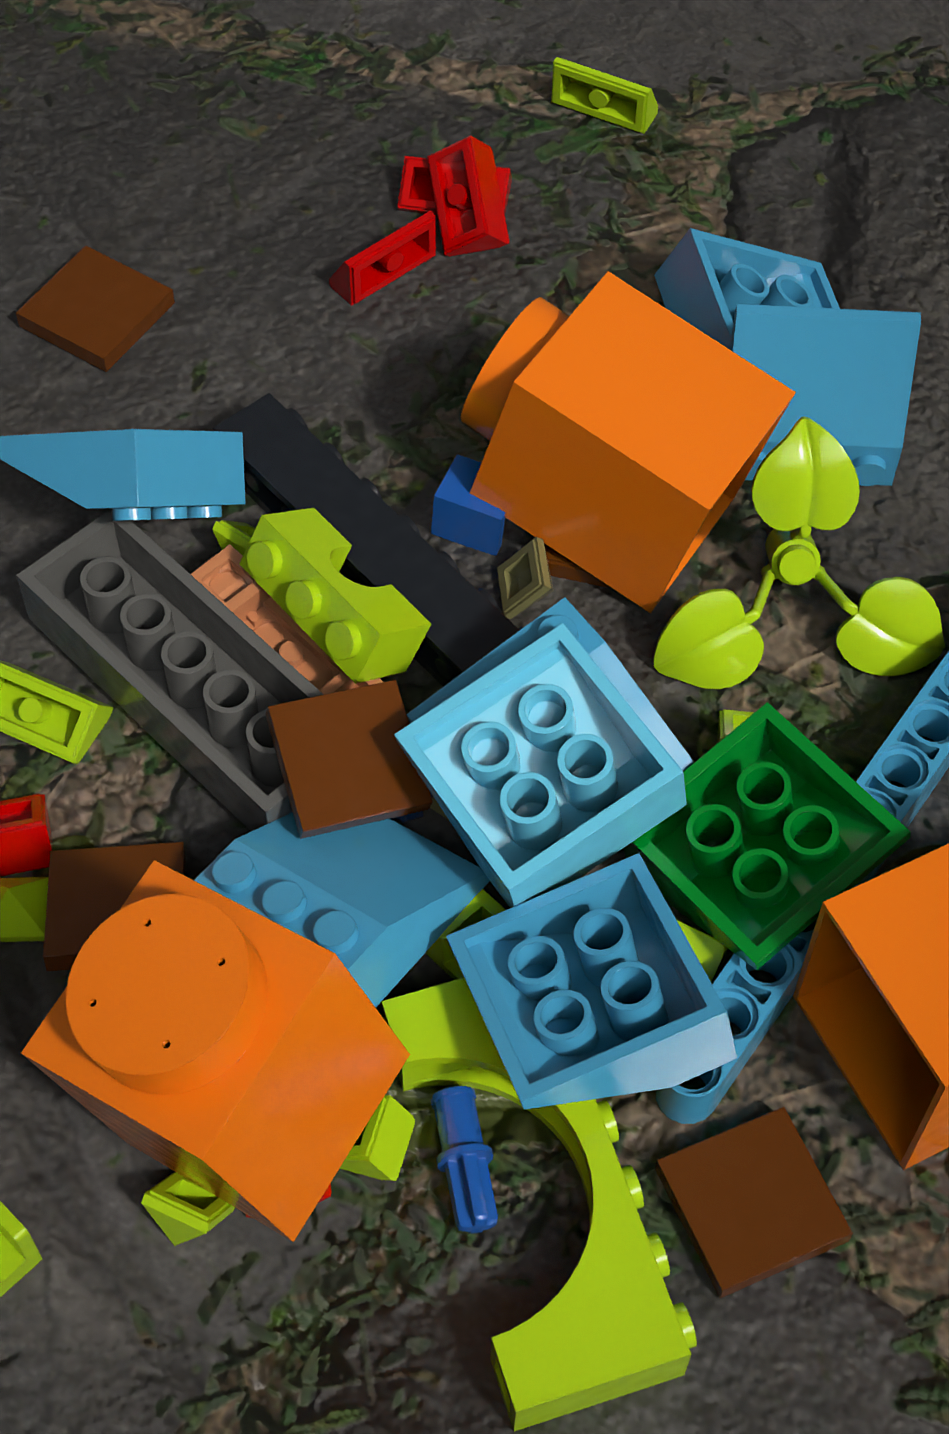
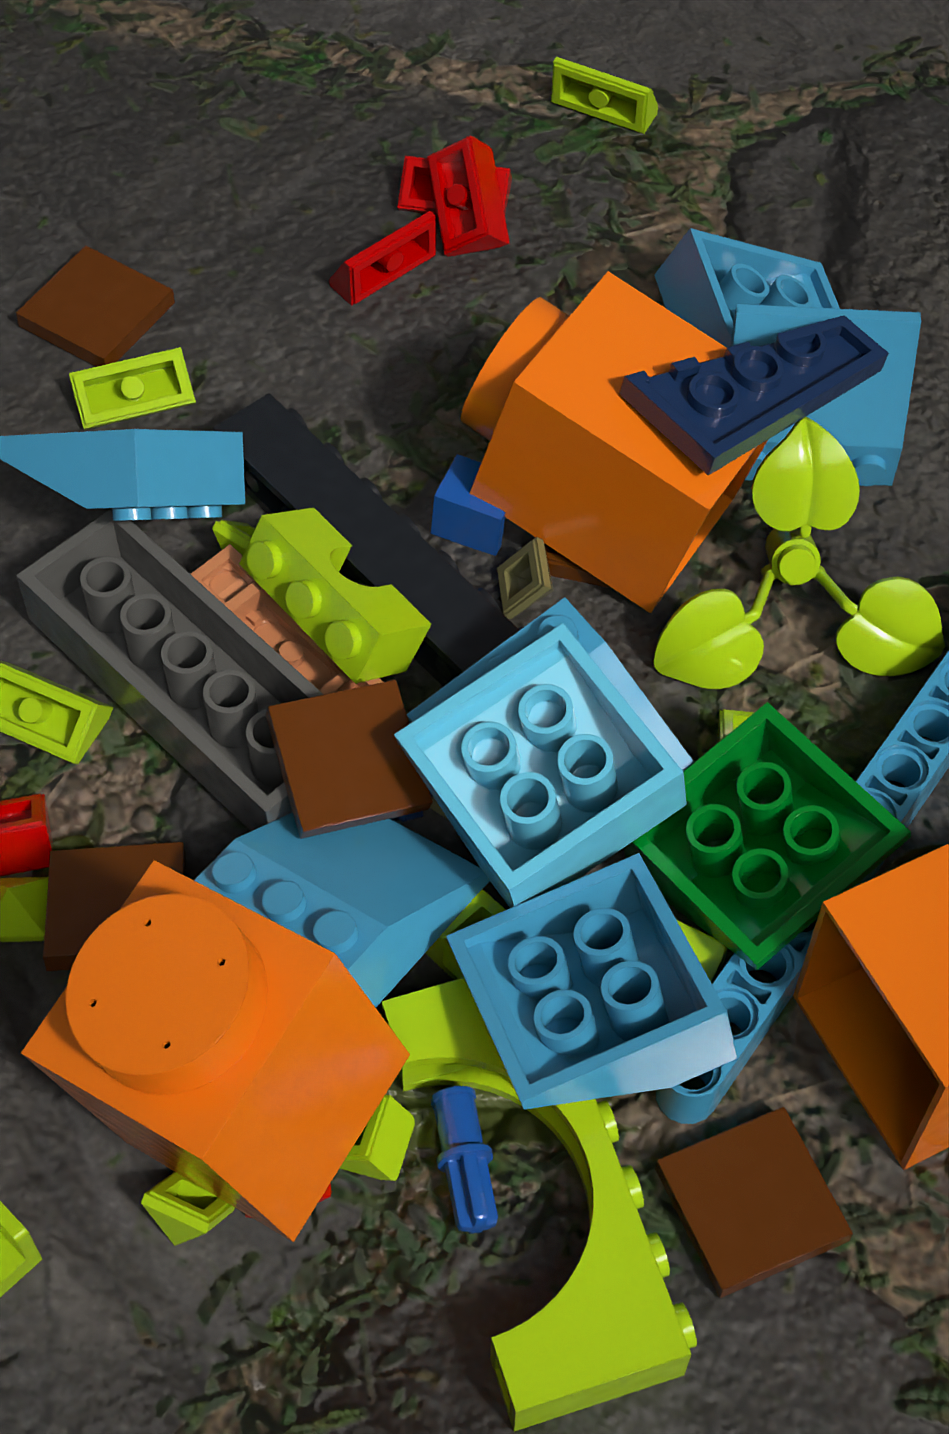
(132, 388): none -> lime slope
(753, 392): none -> dark blue wing

